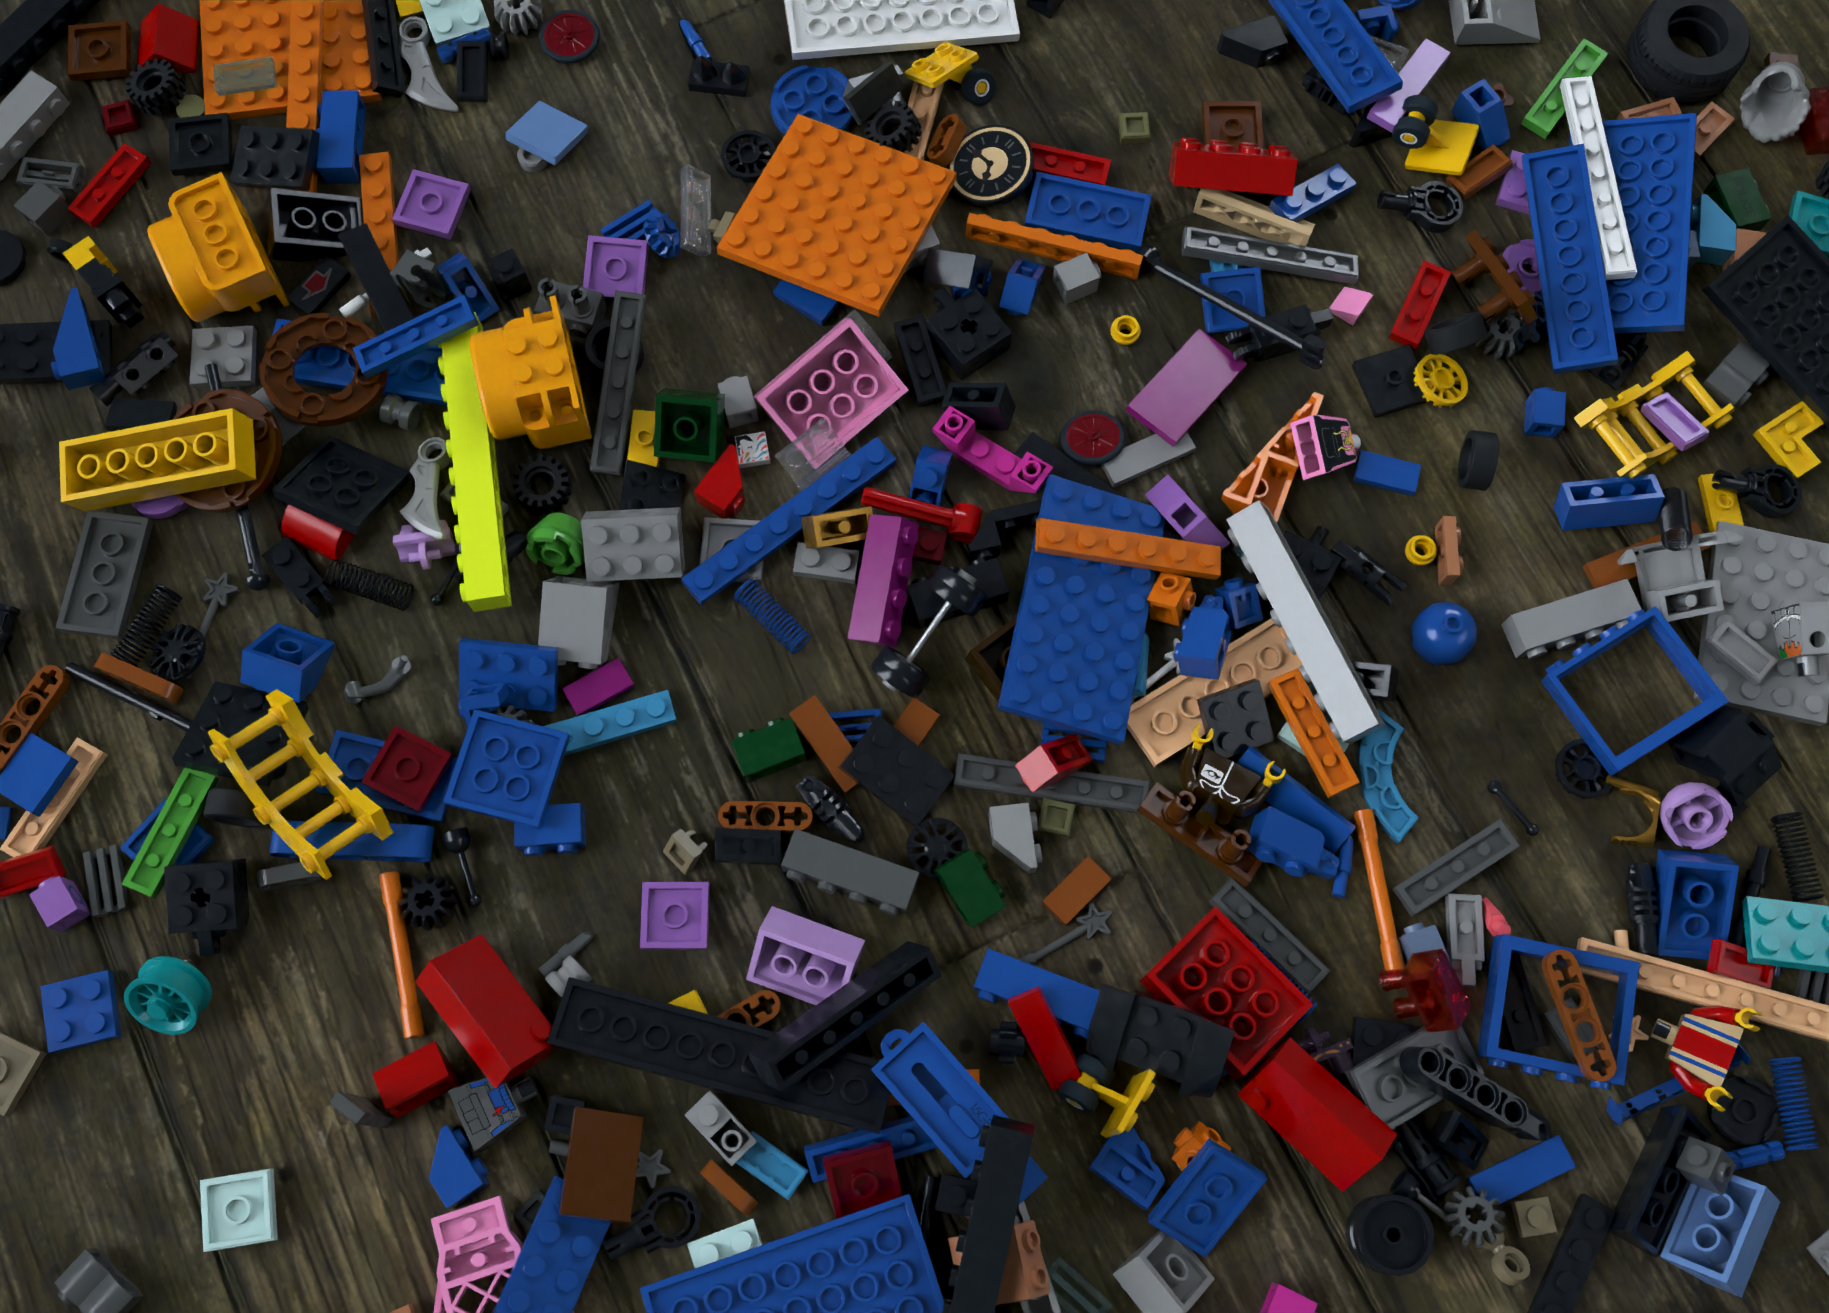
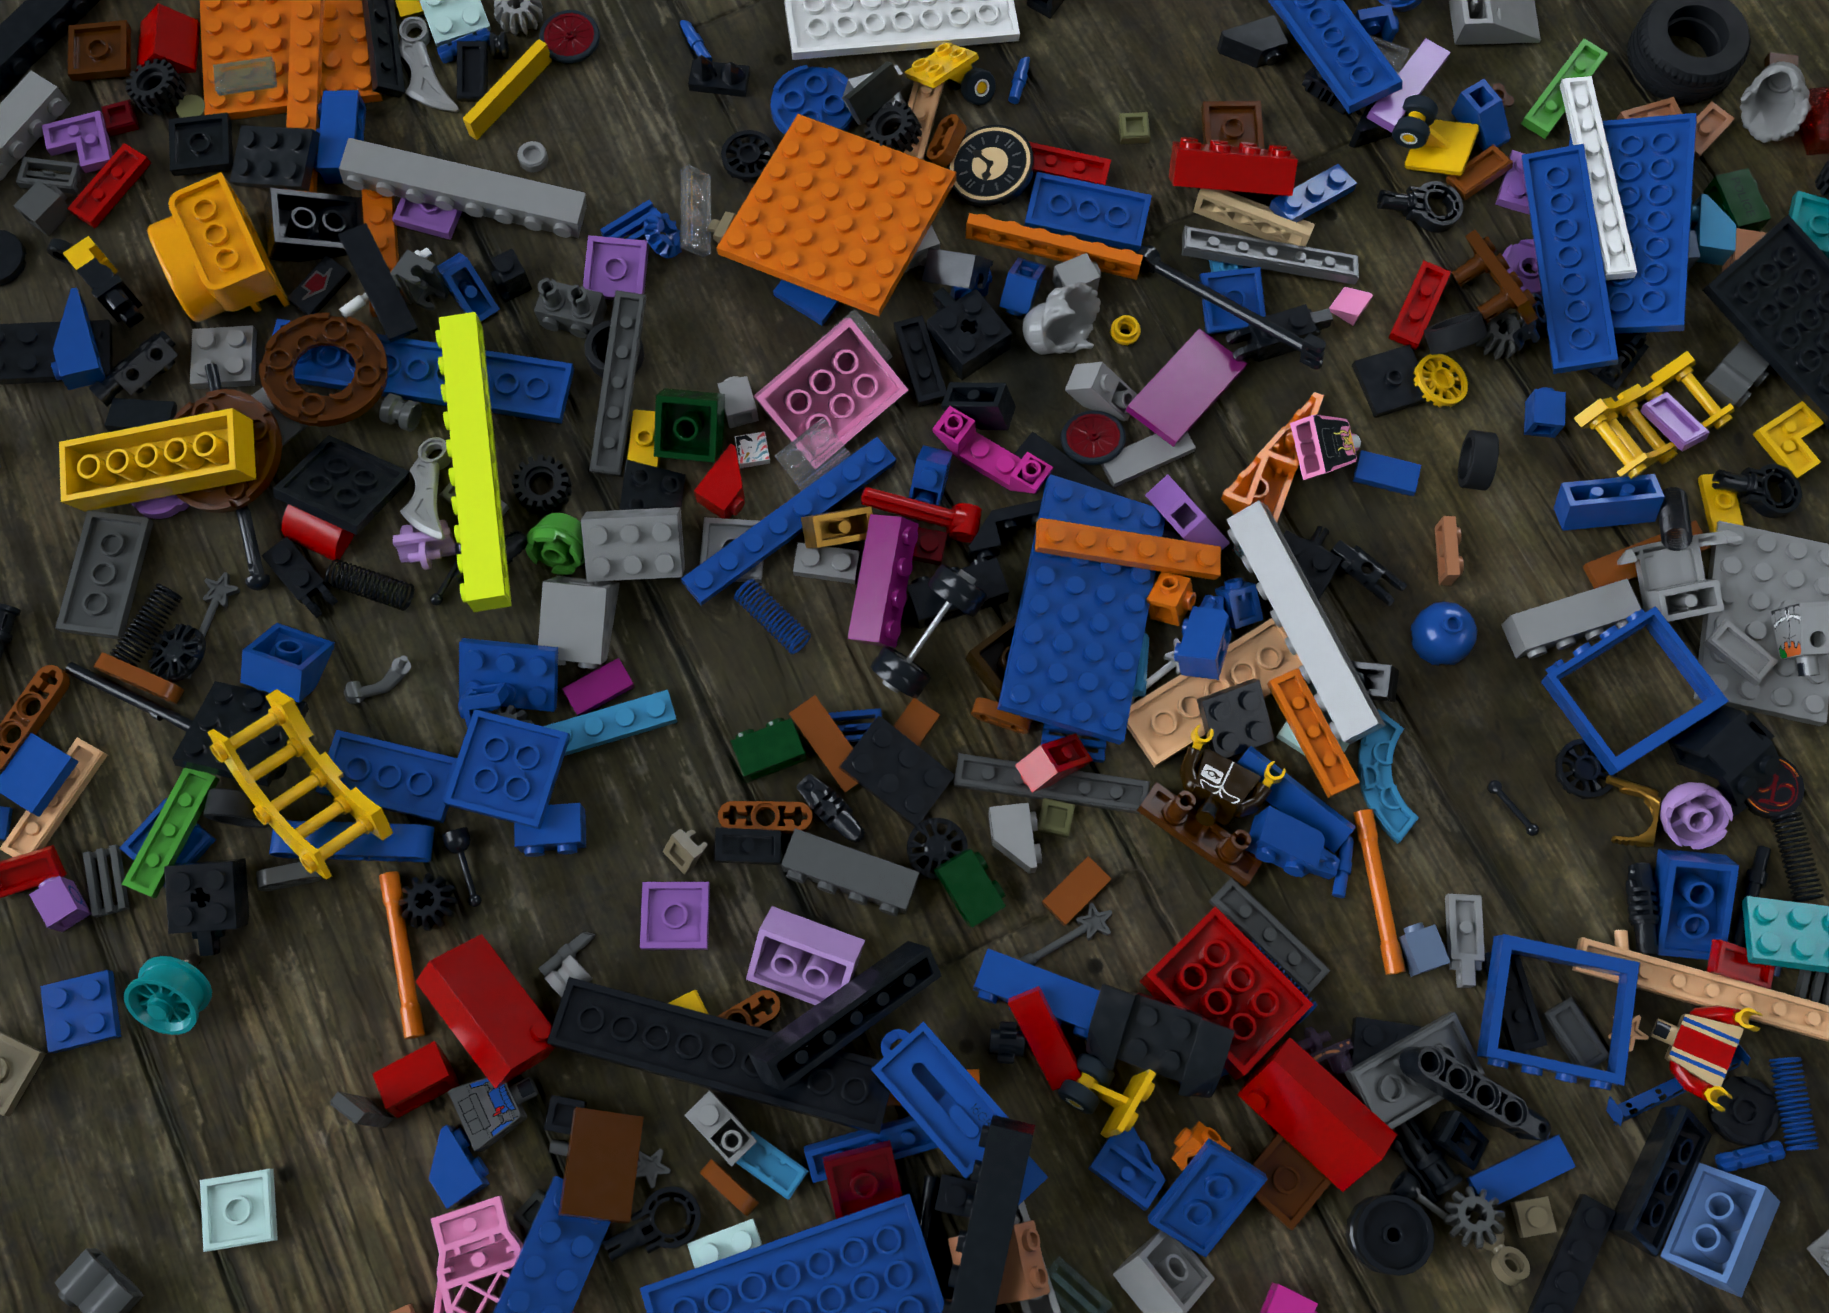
(80, 133): none -> medium lavender plate
(408, 769): dark red plate -> none
(415, 336): blue plate -> none
(463, 188): none -> light grey brick
(507, 89): none -> yellow tile
(530, 380): light orange brick -> none
(547, 132): medium blue tile -> none
(987, 711): none -> dark orange beam
(1019, 80): none -> blue piece
(1063, 320): none -> light grey hair
(1100, 389): none -> light grey slope
(1291, 1182): none -> reddish brown plate
(1424, 543): yellow plate -> none
(1432, 989): clear red brick -> none
(1455, 867): dark grey plate -> none
(1494, 919): coral bar -> none
(1583, 1013): dark orange beam -> none
(1706, 1165): dark grey brick -> none
(1779, 794): none -> black tile

